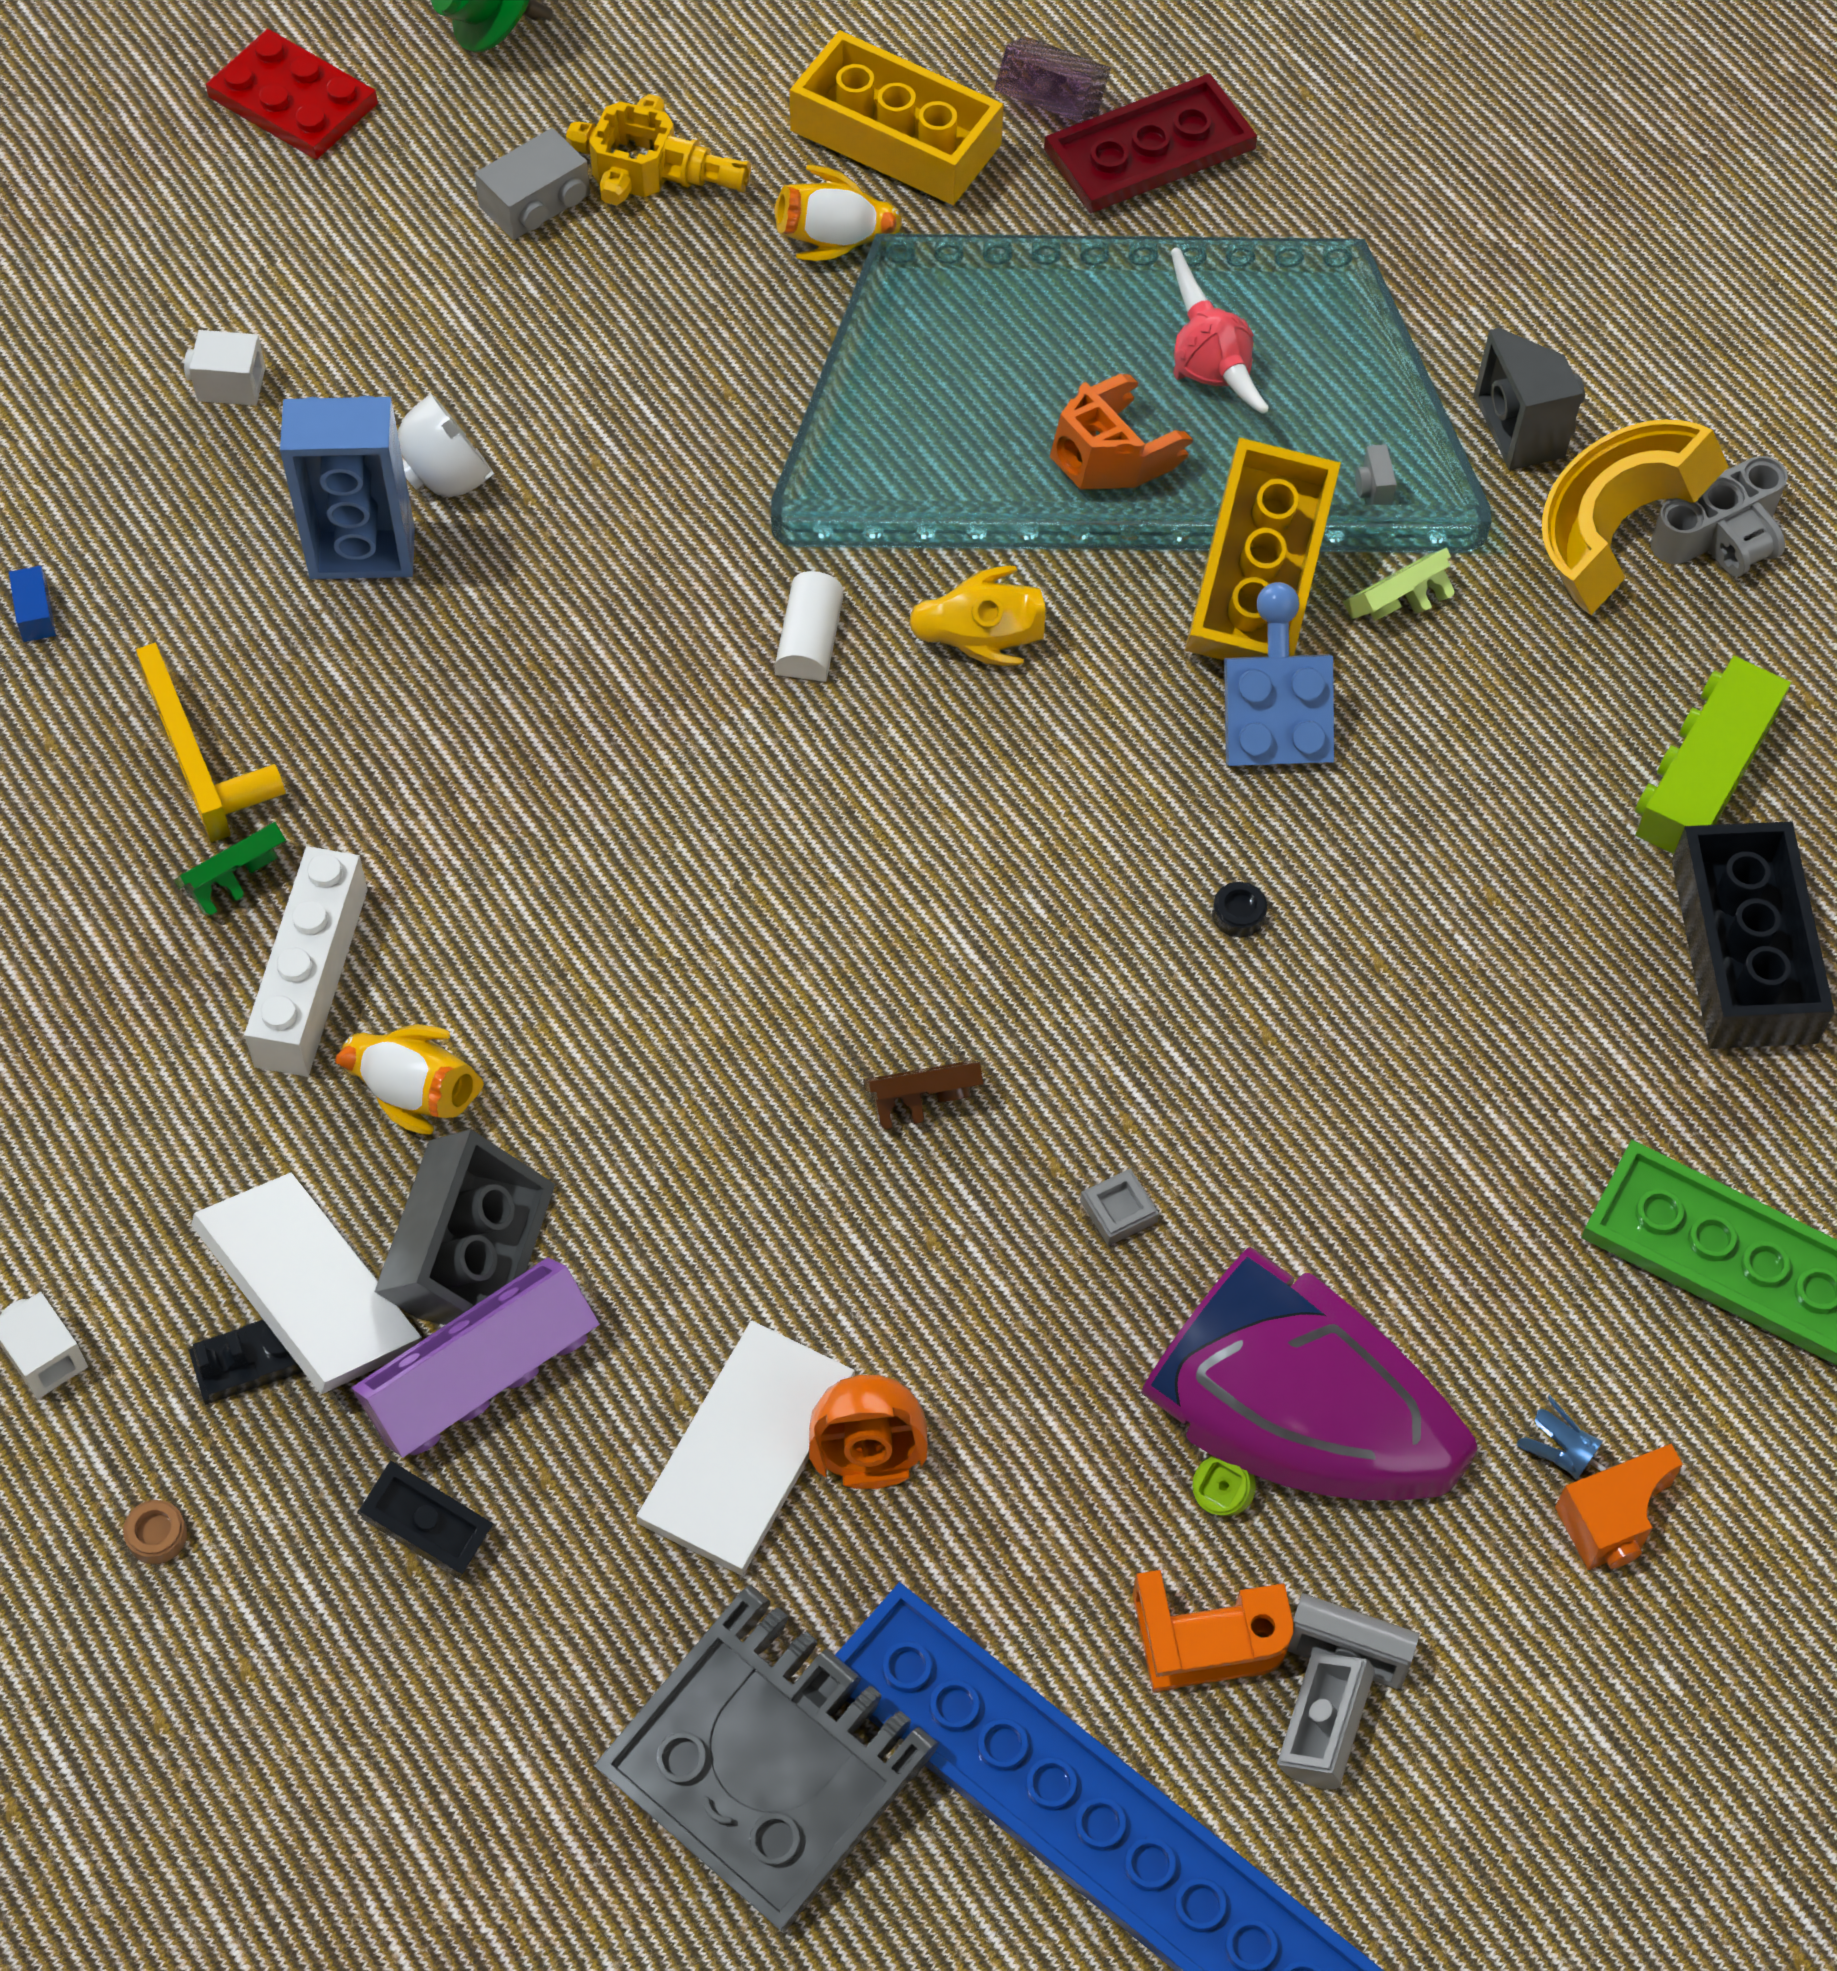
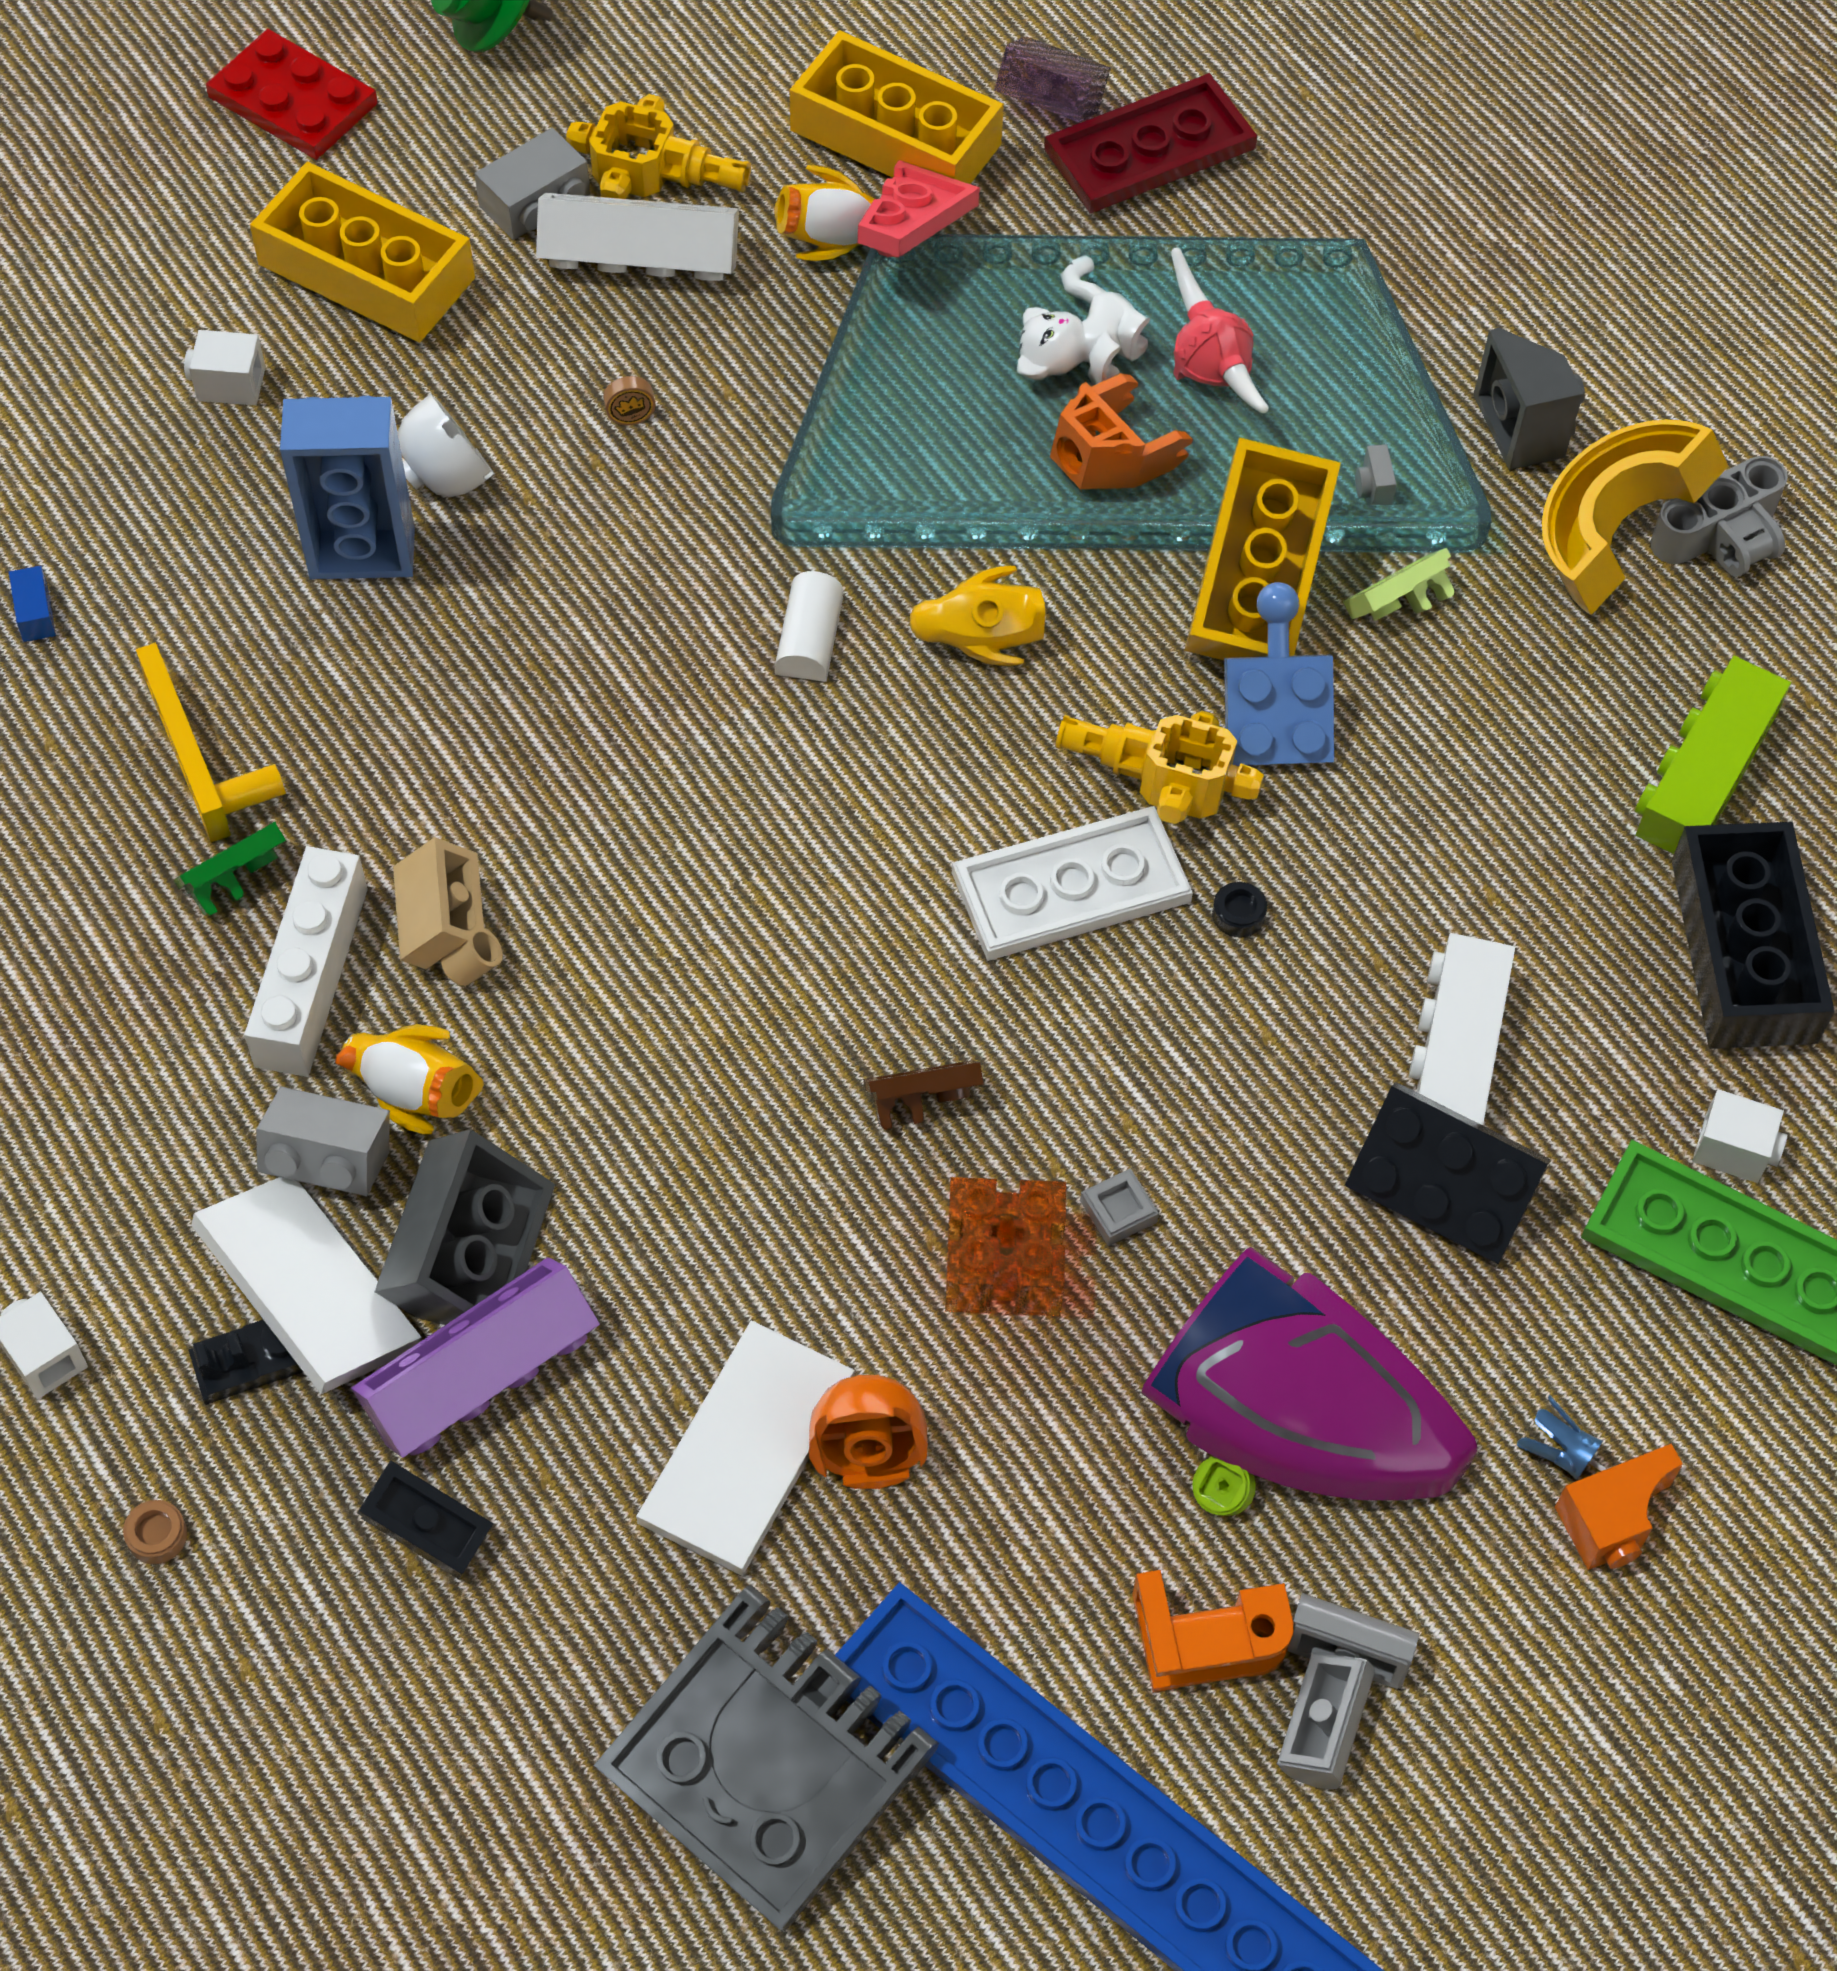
(323, 1141): none -> light grey brick
(363, 251): none -> yellow brick
(443, 912): none -> tan hinge
(629, 400): none -> medium nougat tile
(637, 234): none -> white brick
(914, 209): none -> coral wing
(1027, 1270): none -> clear orange brick
(1060, 341): none -> white animal
(1071, 883): none -> white tile
(1145, 756): none -> yellow piece
(1447, 1172): none -> black plate
(1462, 1024): none -> white brick
(1740, 1136): none -> white brick

